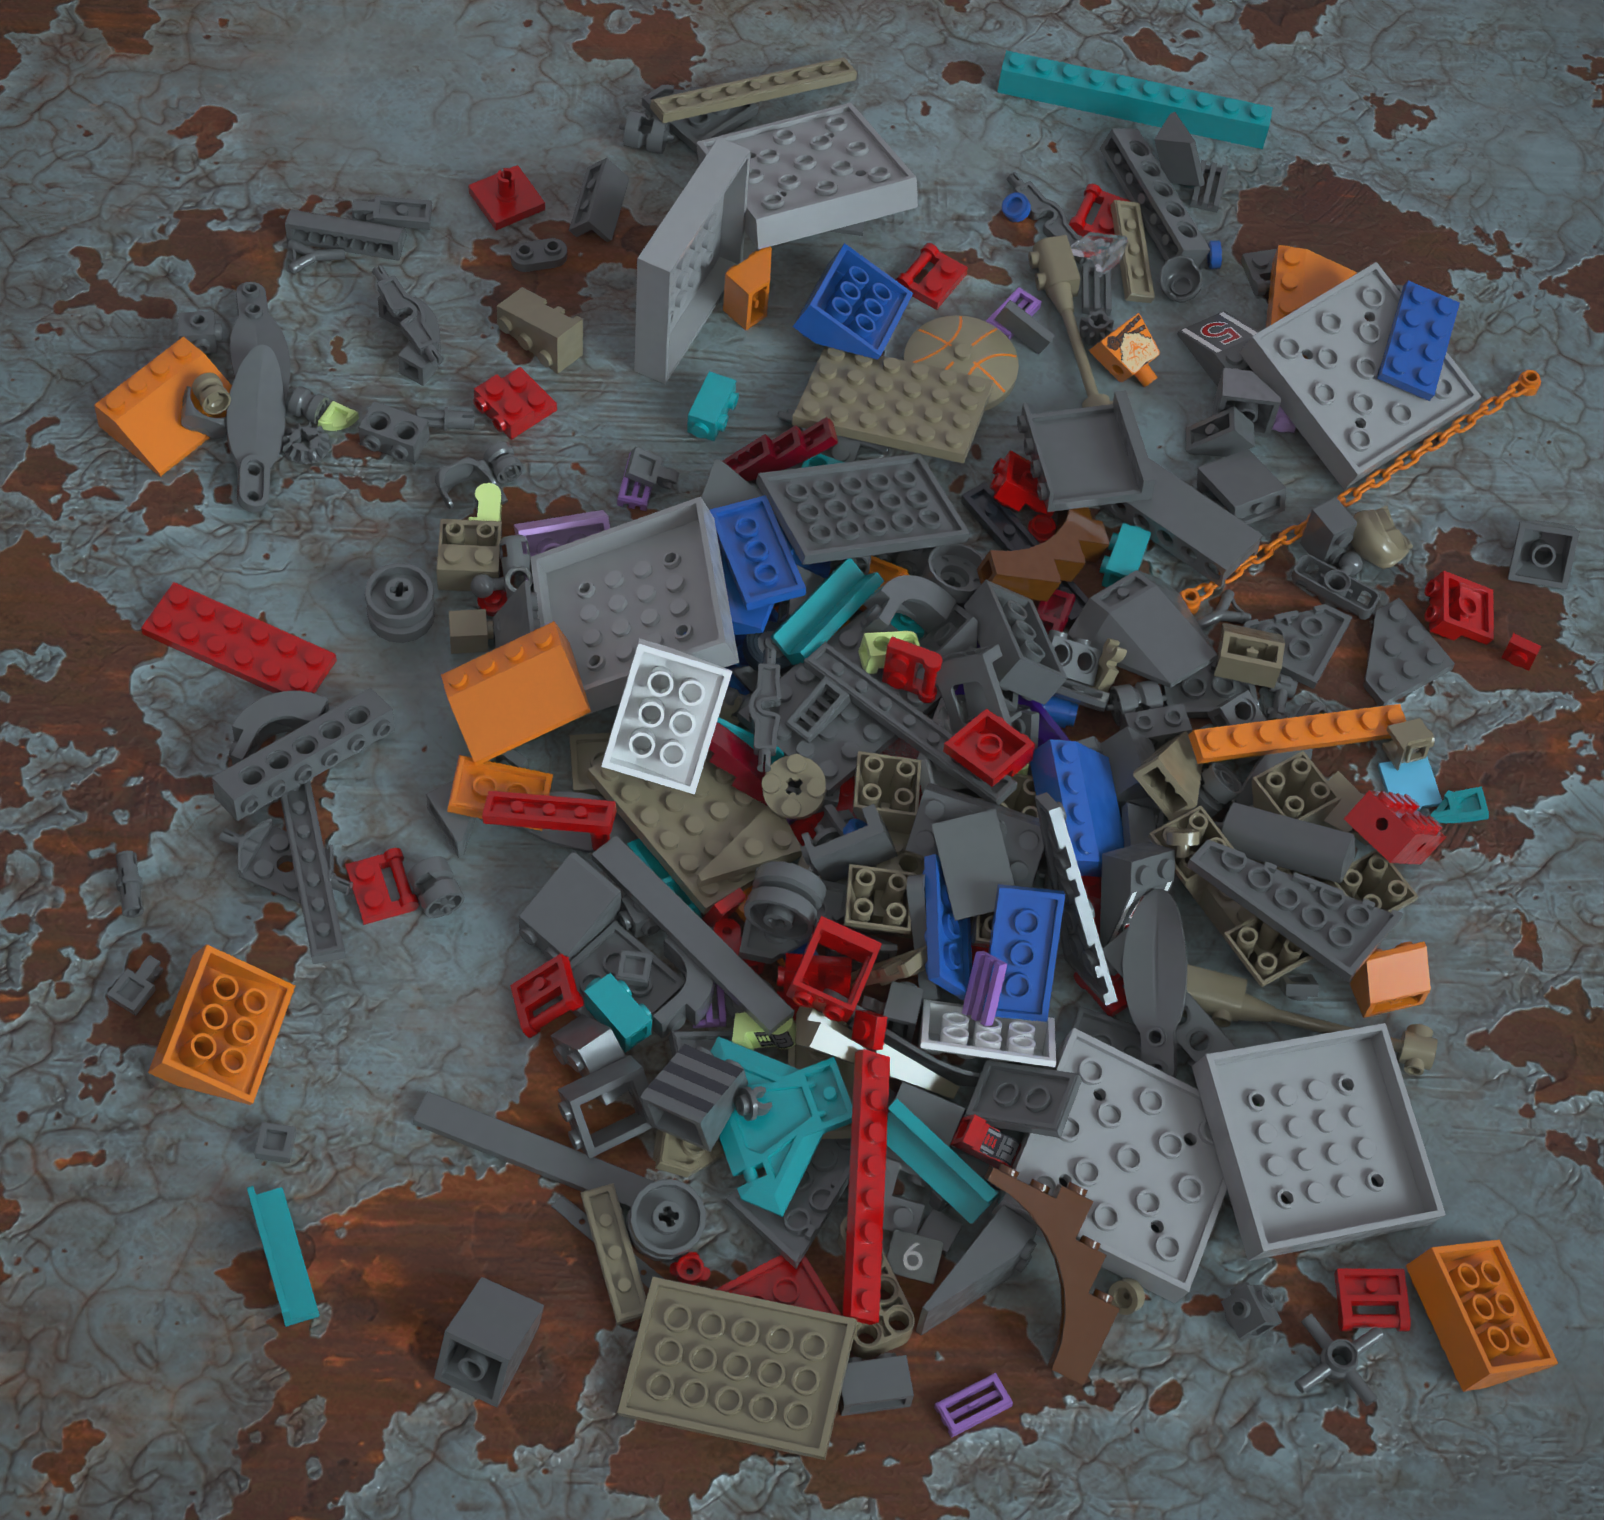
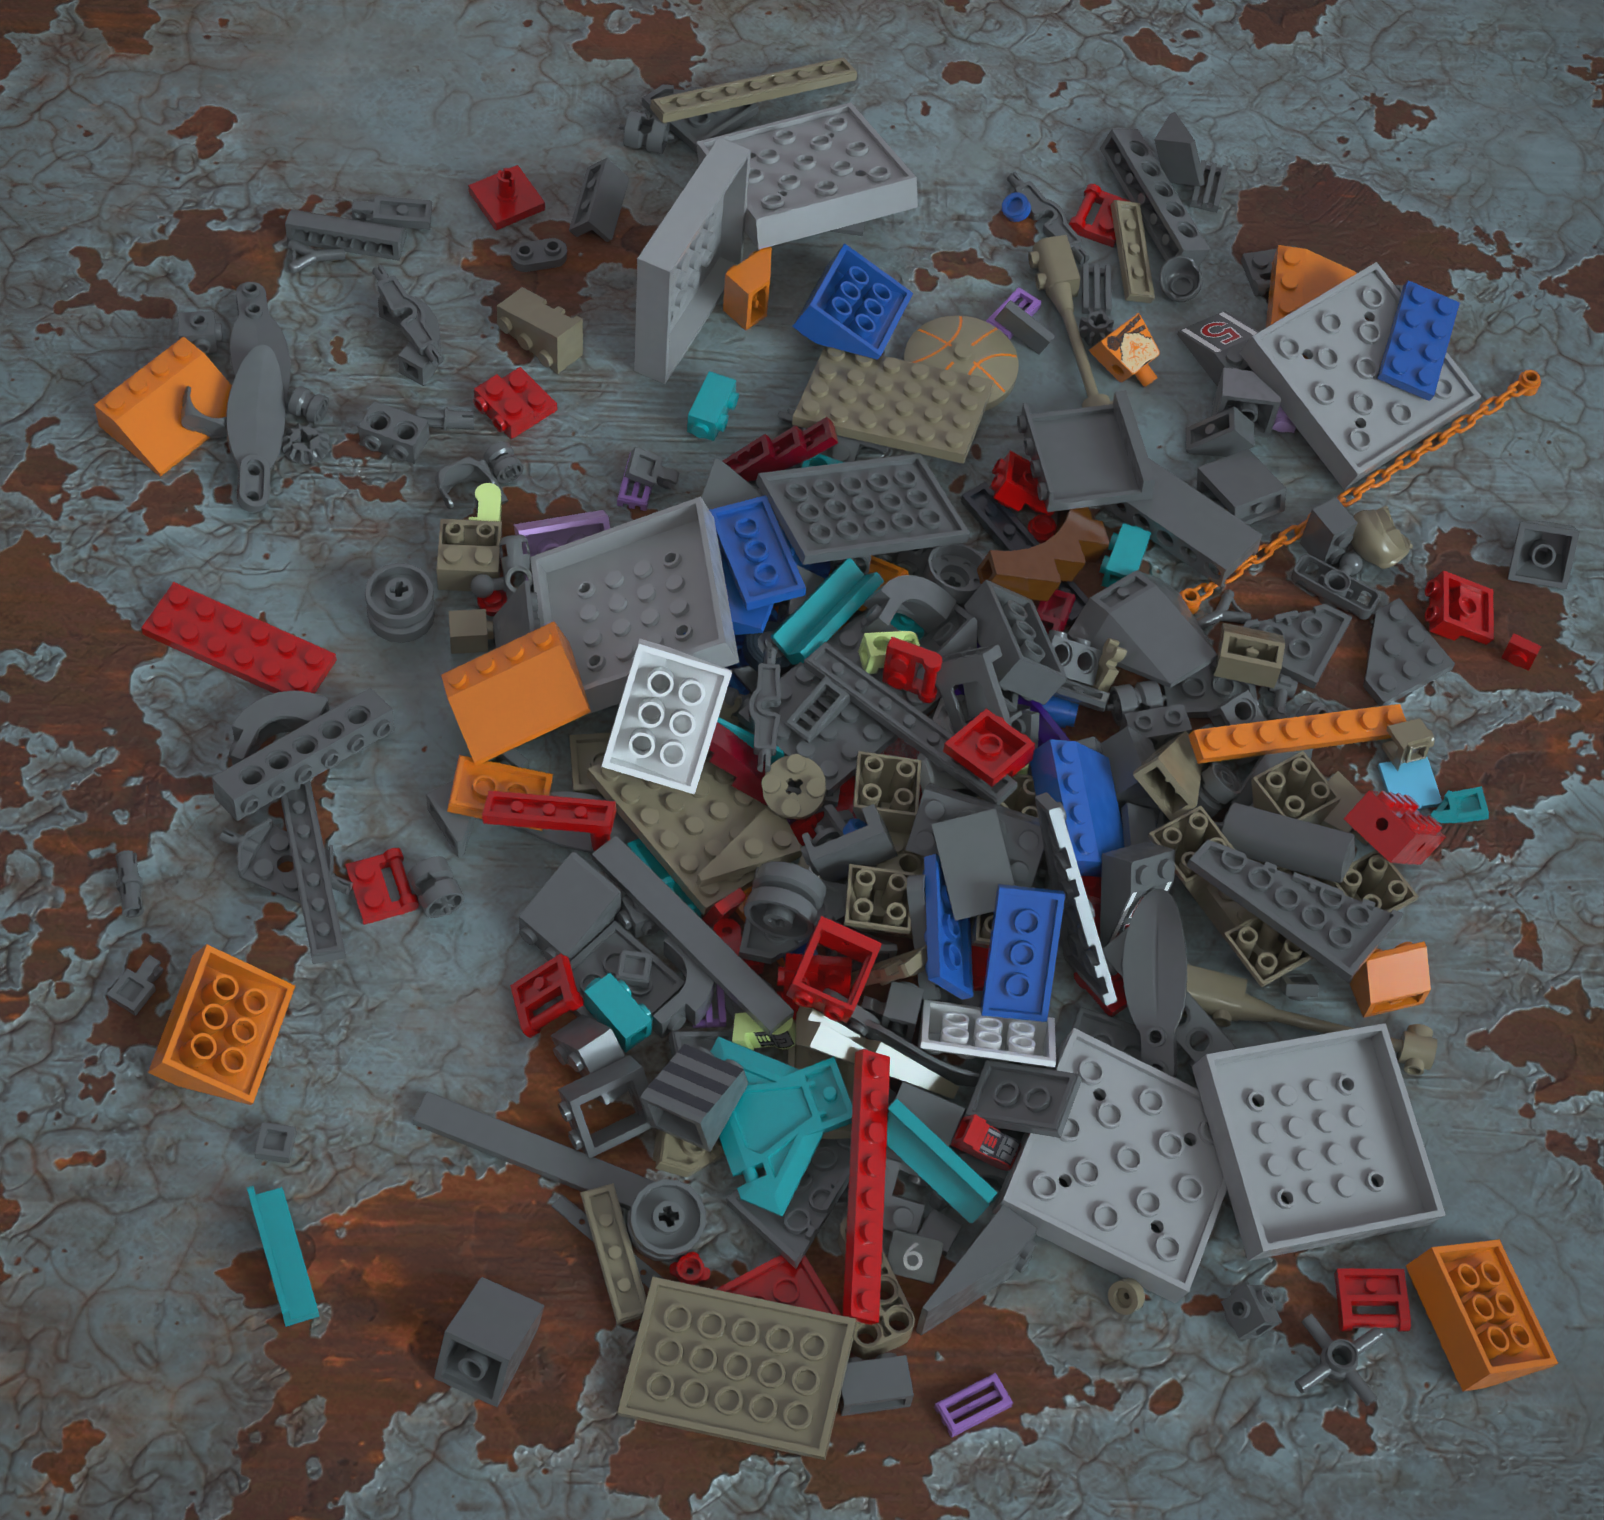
(211, 393): dark tan wheel -> none
(337, 417): yellowish green tile -> none
(748, 1105): dark grey plate -> none
(869, 1029): red plate -> none
(938, 282): red plate -> none
(980, 986): medium lavender tile -> none
(1084, 1315): reddish brown arch -> none
(1103, 249): clear slope -> none
(1133, 99): teal brick -> none
(1183, 840): dark tan tile -> none
(1214, 257): blue tile -> none

